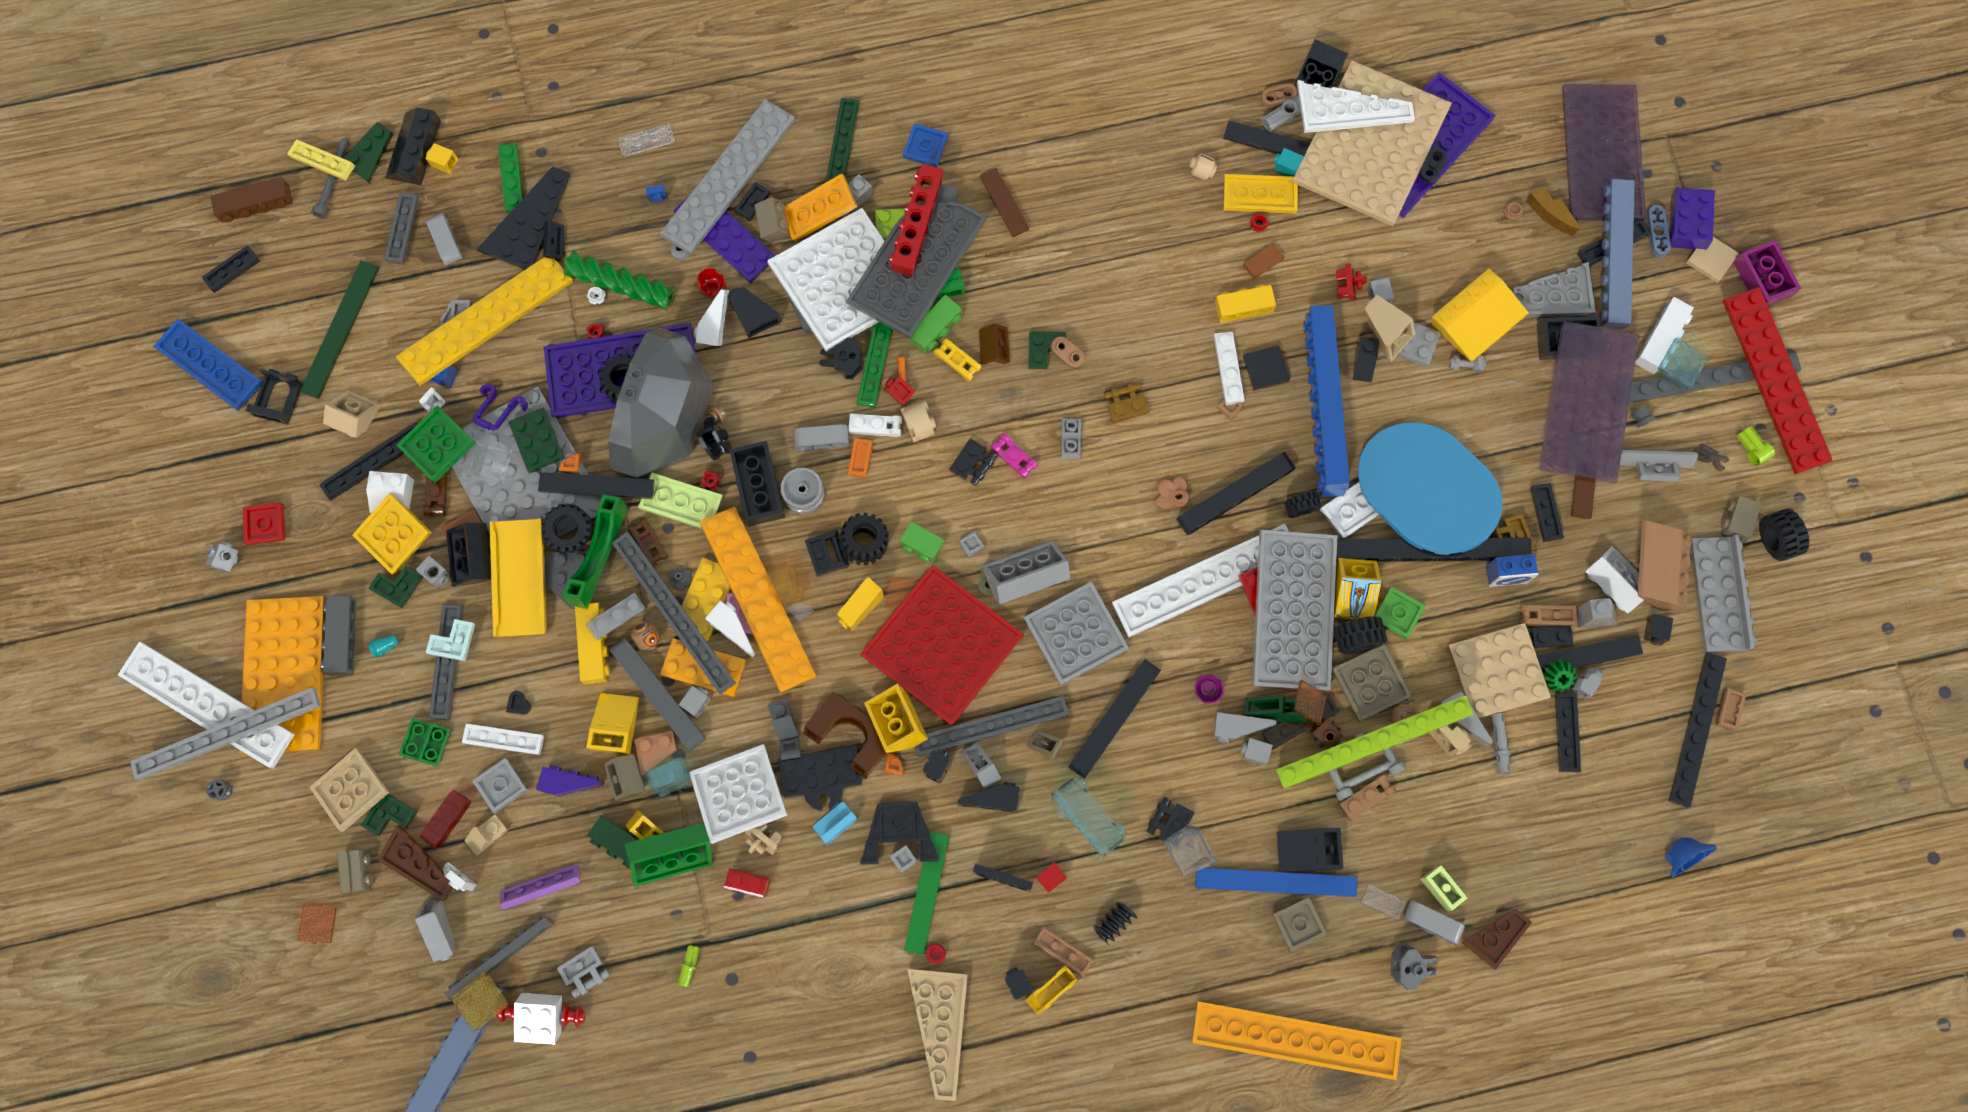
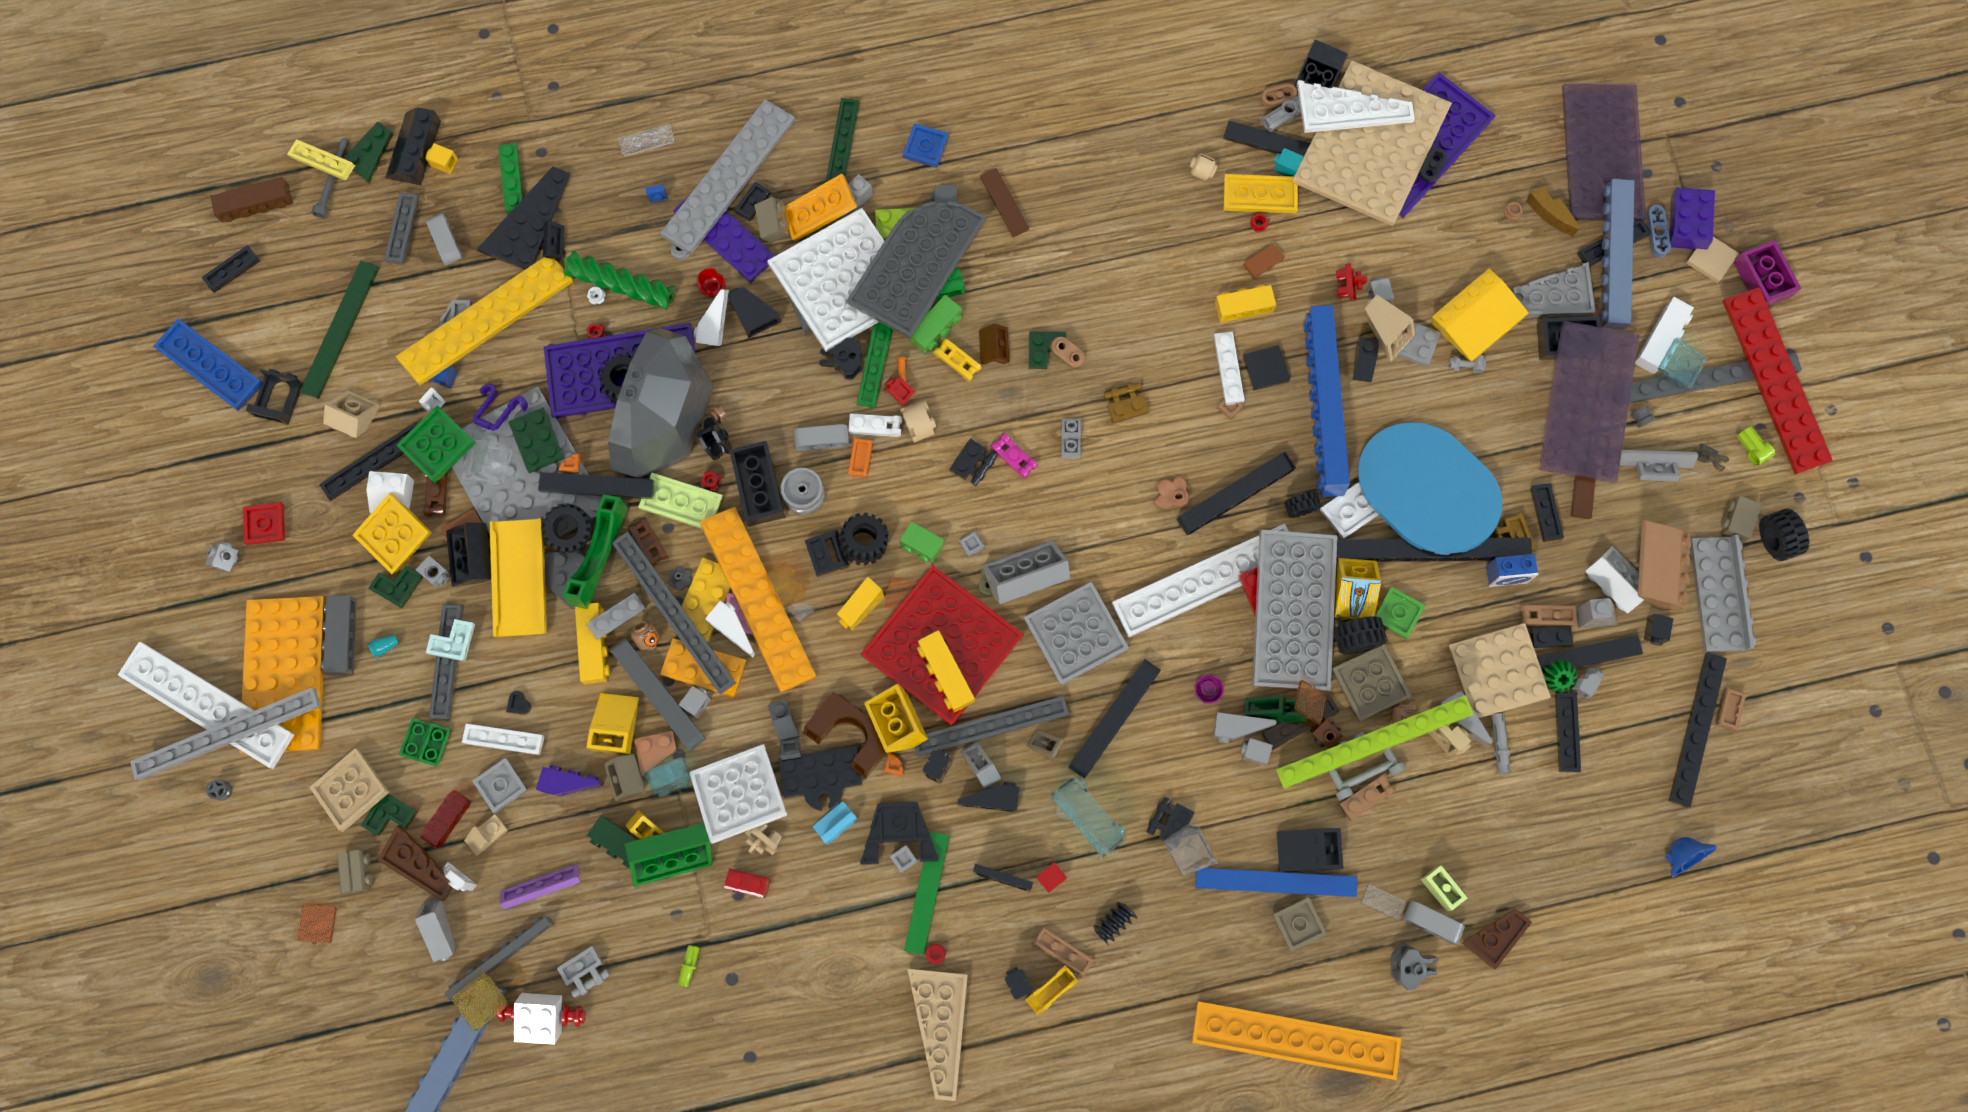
(925, 176): red brick -> none
(946, 672): none -> yellow brick

